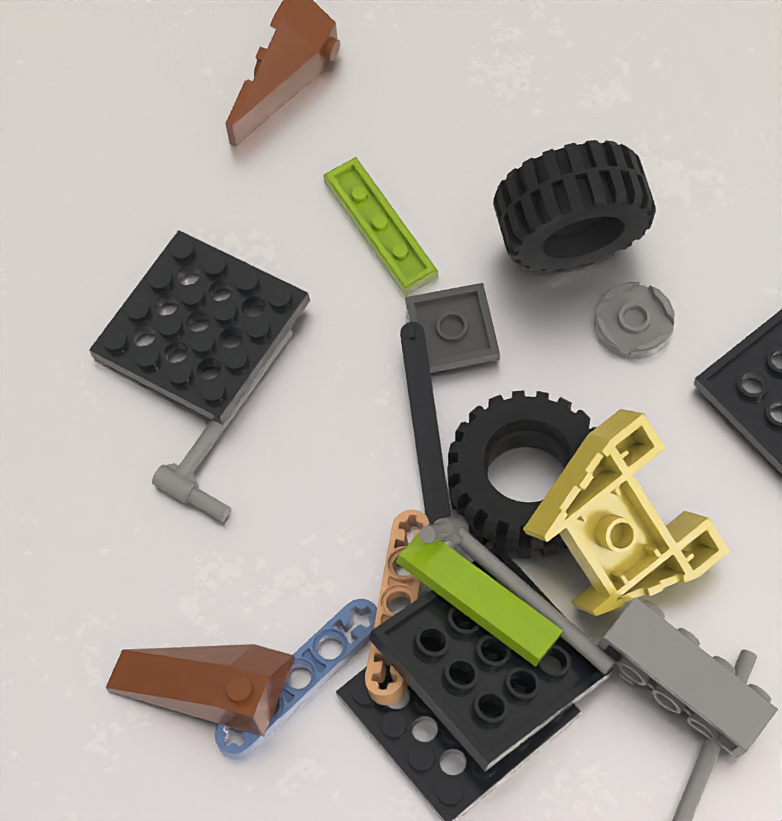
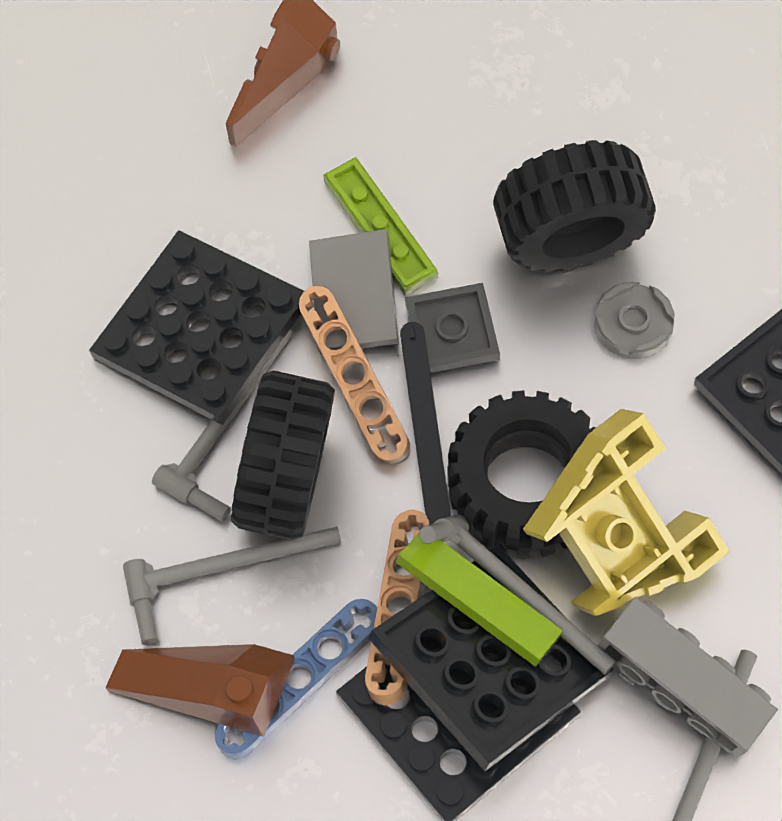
(143, 580): none -> light grey bar
(282, 455): none -> black tyre
(359, 393): none -> light nougat beam
(361, 280): none -> light grey tile

